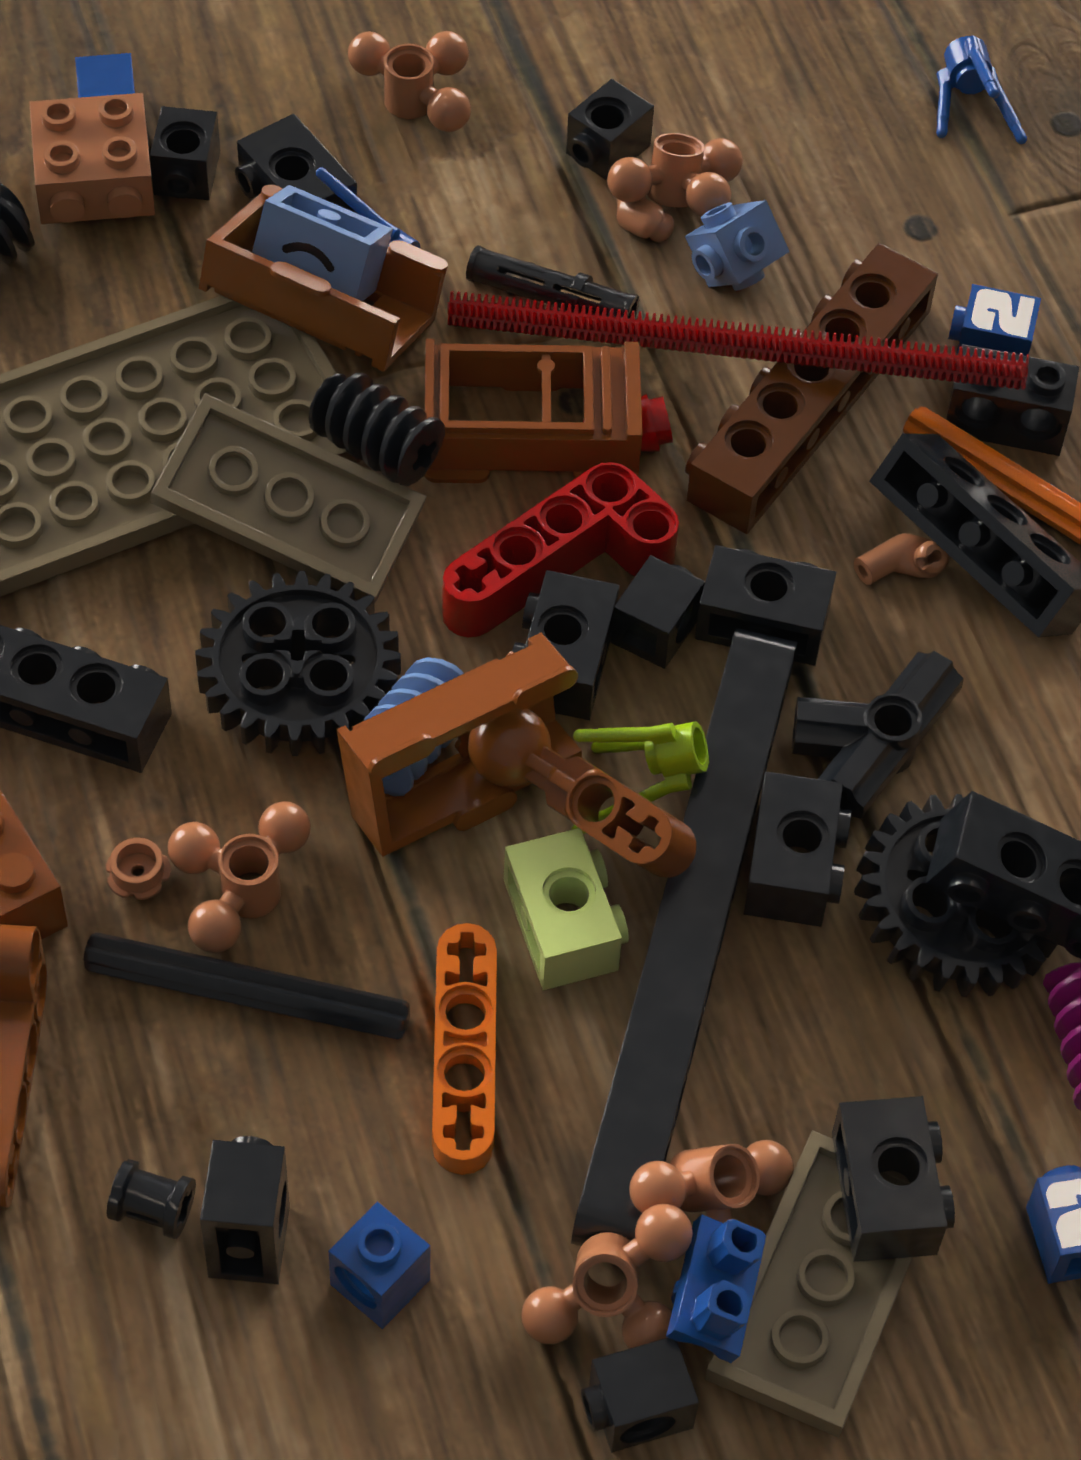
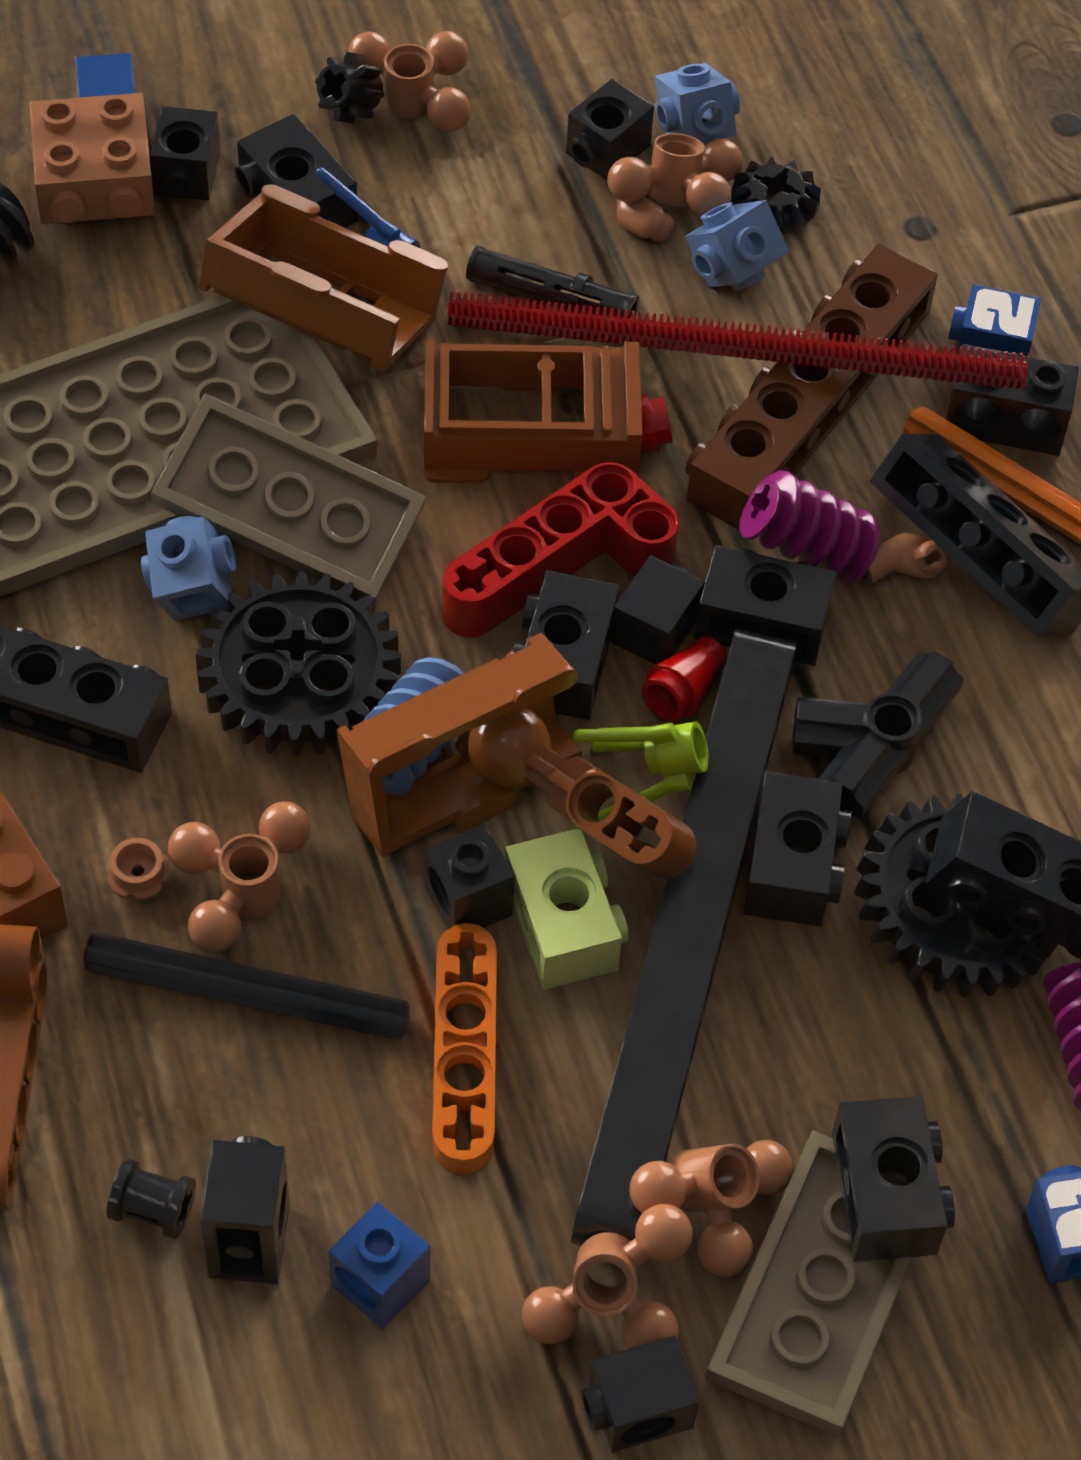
(188, 567): none -> medium blue brick
(323, 240): medium blue brick -> none
(350, 87): none -> black gear
(376, 427): black piece -> none
(469, 879): none -> black brick
(680, 682): none -> red cone
(697, 103): none -> medium blue brick
(717, 1286): blue hips -> none
(790, 208): none -> black gear
(811, 526): none -> magenta piece
(971, 72): blue plant -> none

